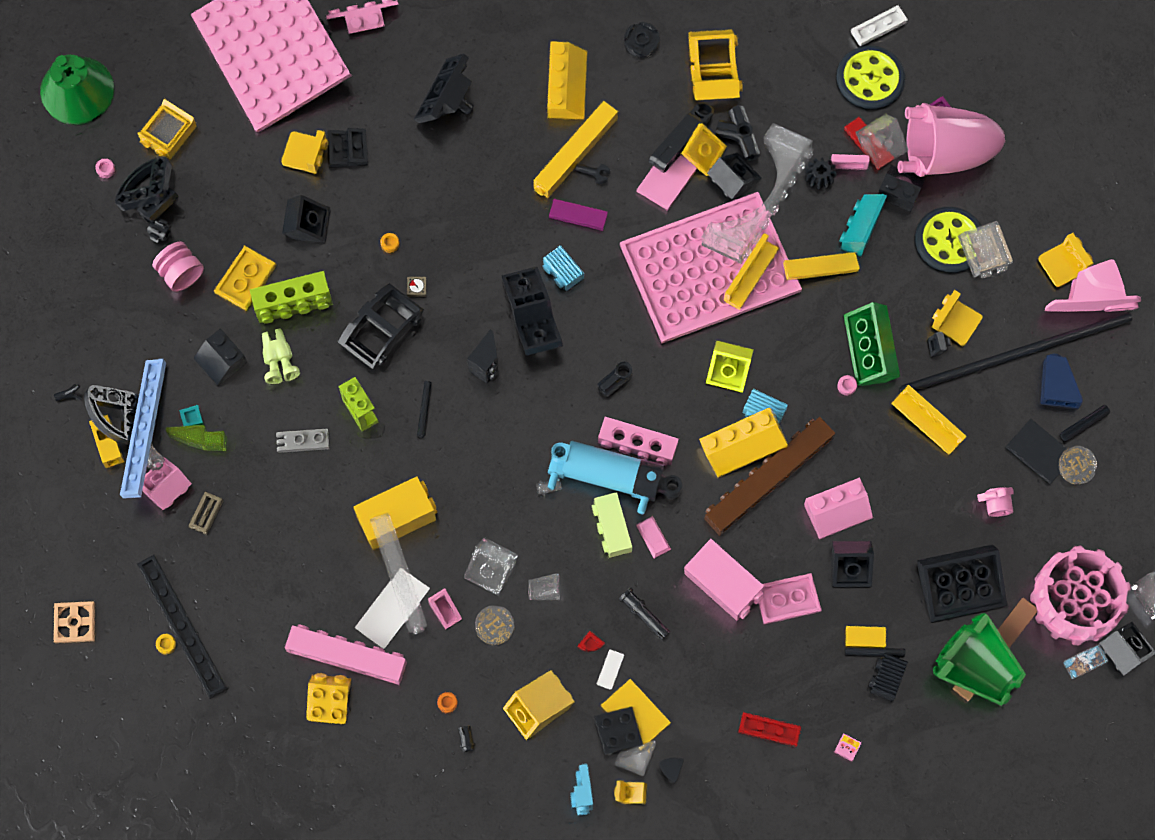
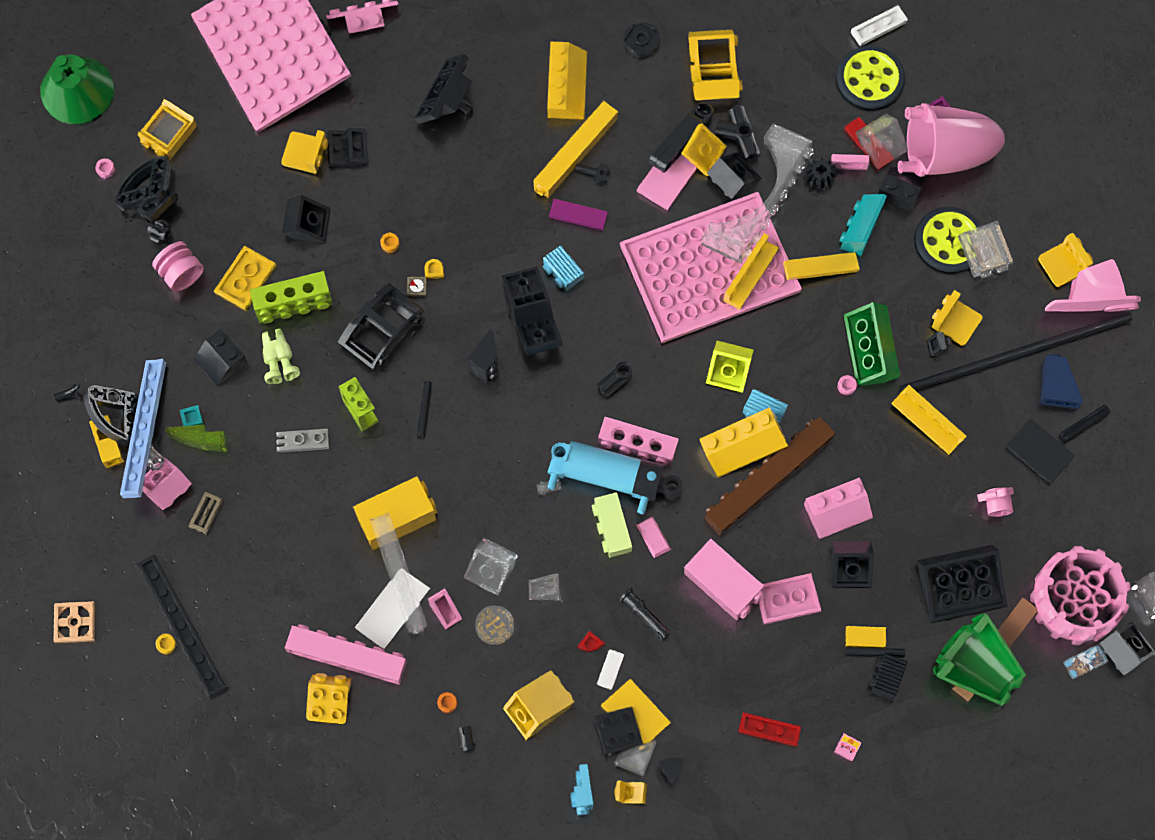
(434, 269): none -> yellow tile
(1077, 465): clear tile -> none

